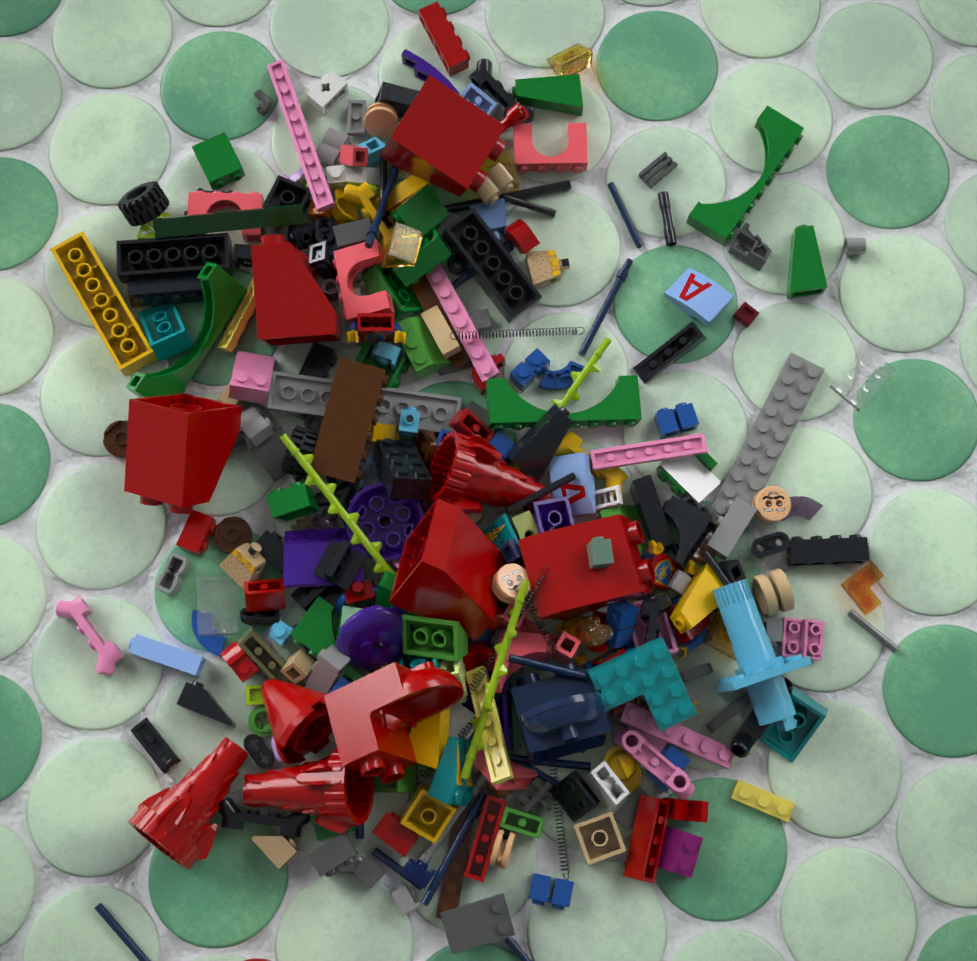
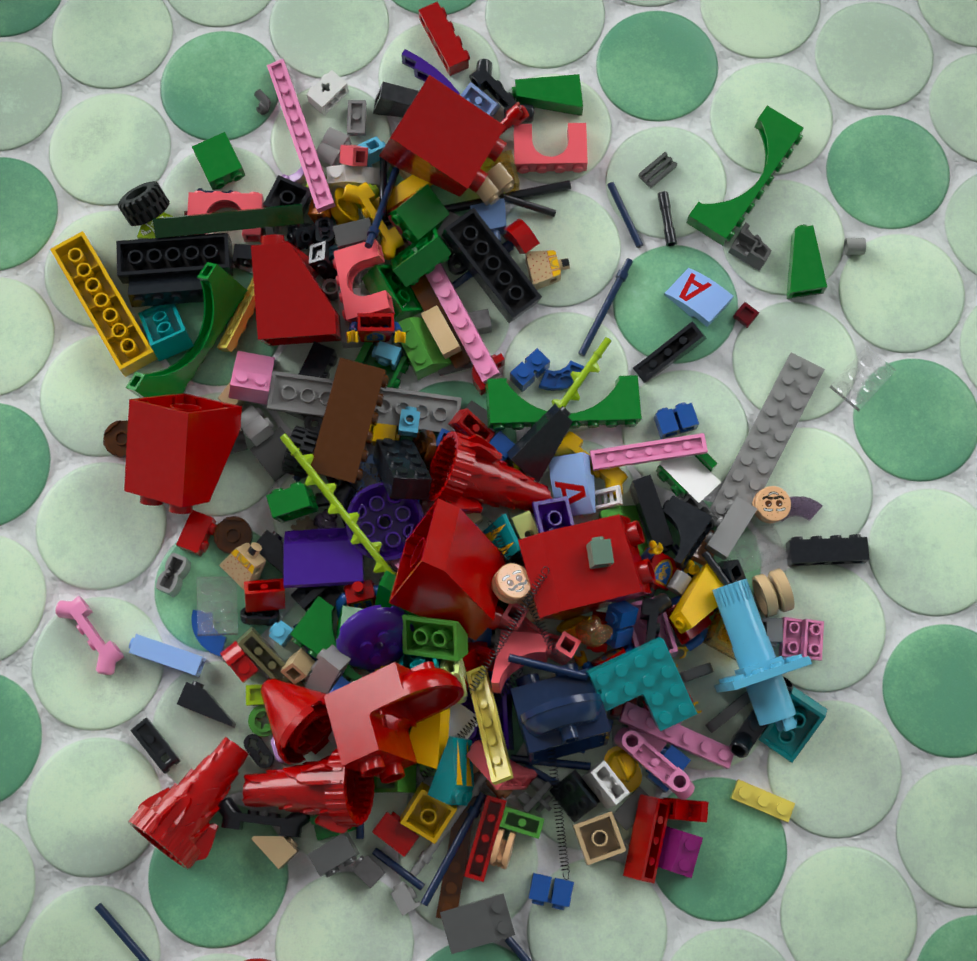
(339, 564): black bracket -> none
(381, 120): light nougat head -> none
(401, 246): clear yellow slope -> none
(418, 872): clear blue brick -> none
(499, 670): lime plant -> none
(511, 551): dark blue plate -> none
(517, 333): black piece -> none
(540, 493): black bar -> none
(571, 60): clear yellow slope -> none
(769, 544): black plate -> none
(859, 587): clear orange plate -> none
(873, 631): flat silver bar -> none

